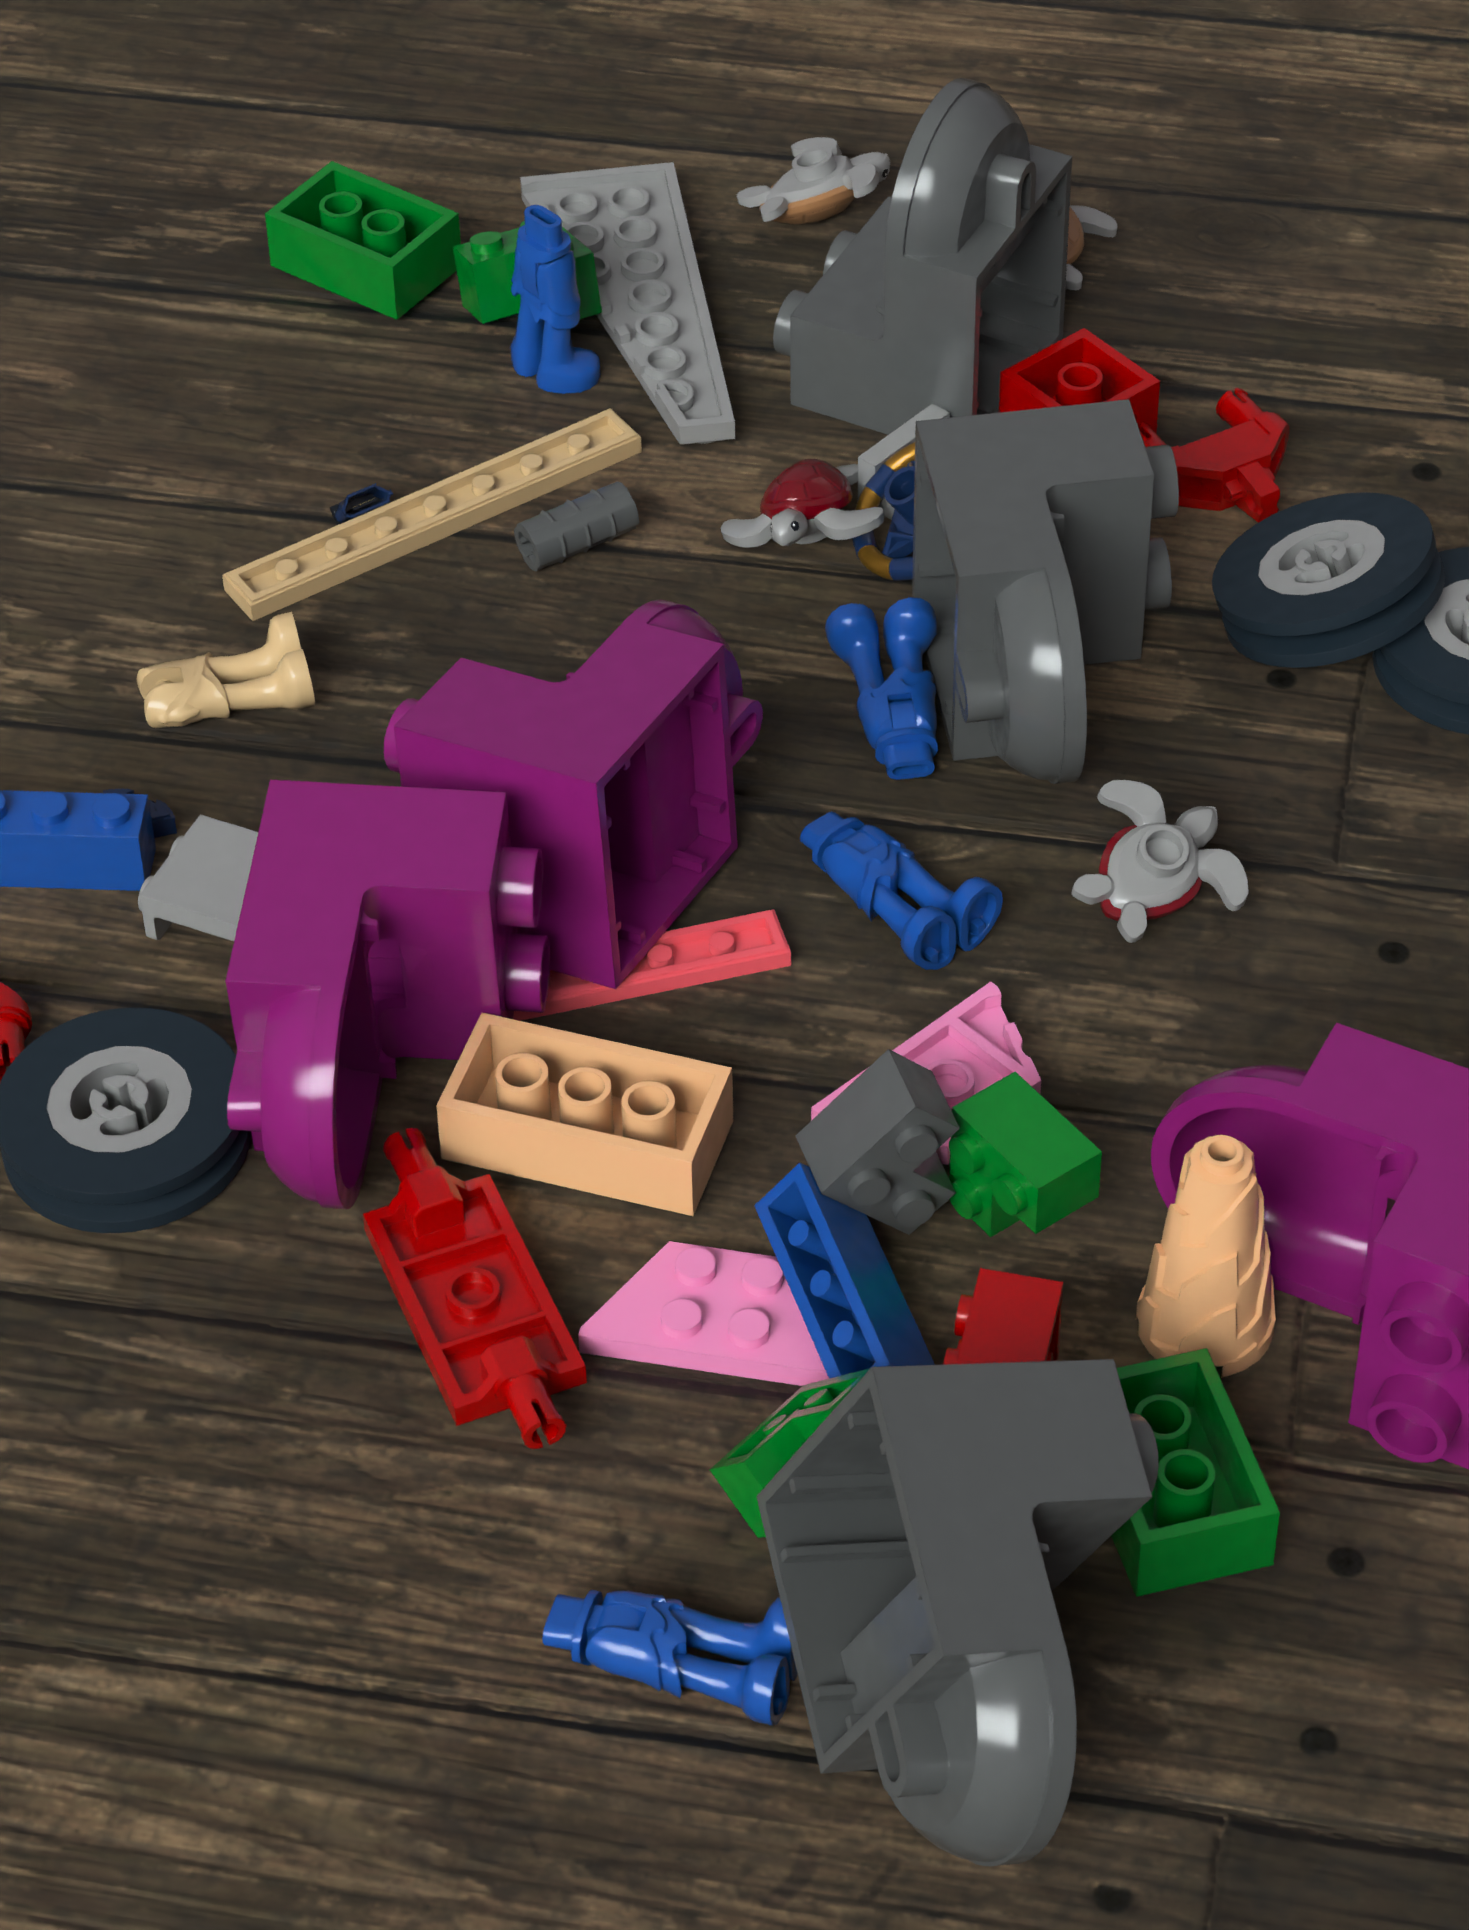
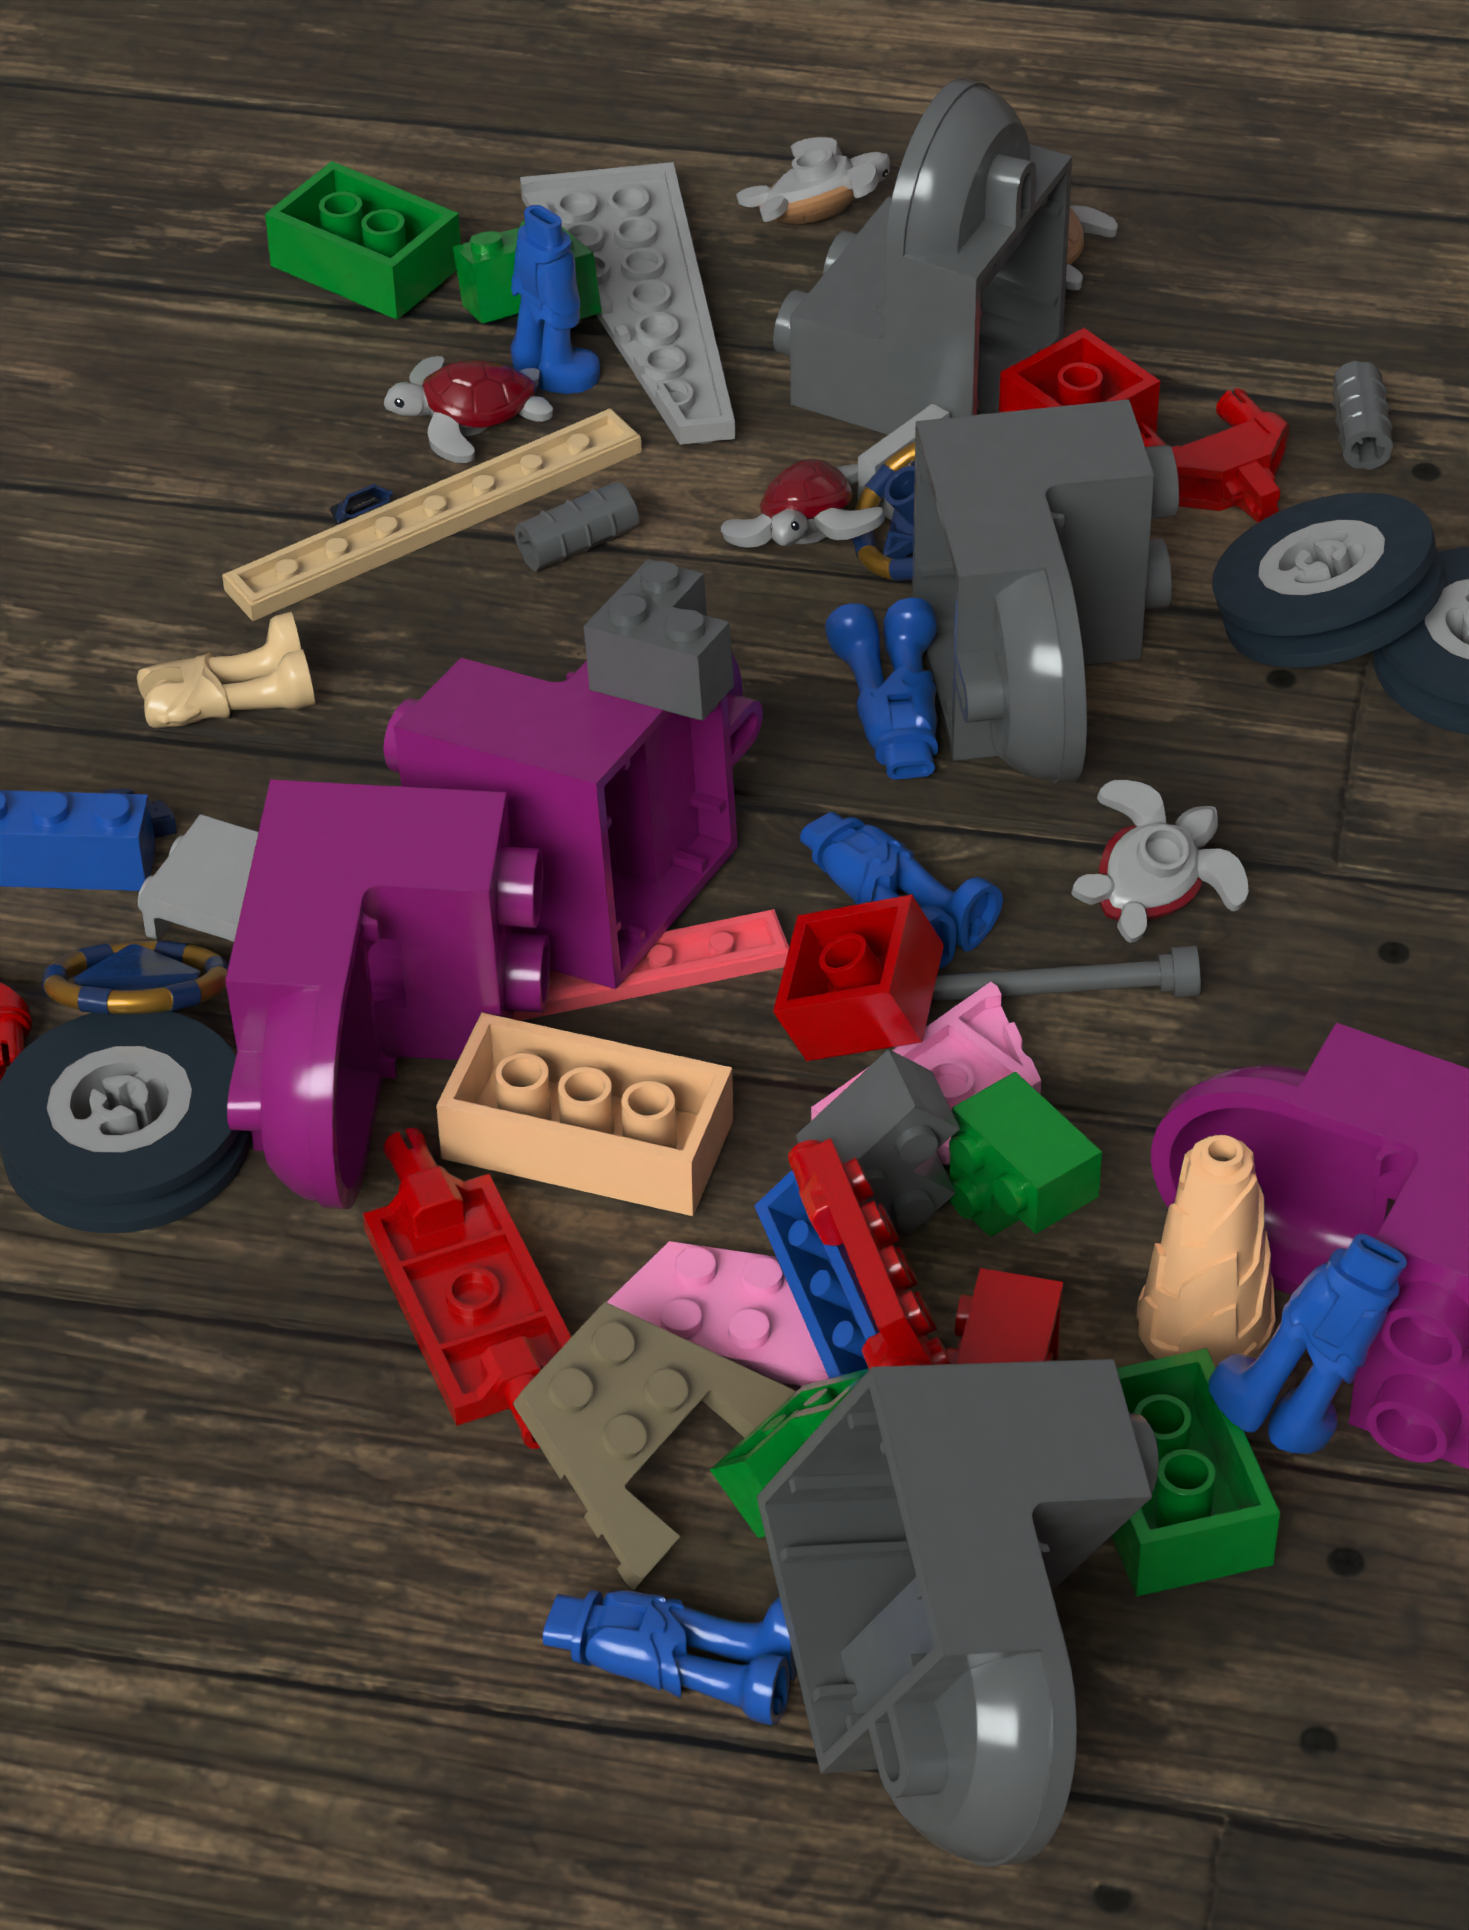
(135, 977): none -> piece
(466, 401): none -> animal
(614, 1403): none -> dark tan wing
(660, 644): none -> dark grey brick
(839, 1213): none -> red plate
(859, 978): none -> red brick
(1172, 972): none -> dark grey piece
(1336, 1321): none -> blue piece
(1362, 415): none -> dark grey axle

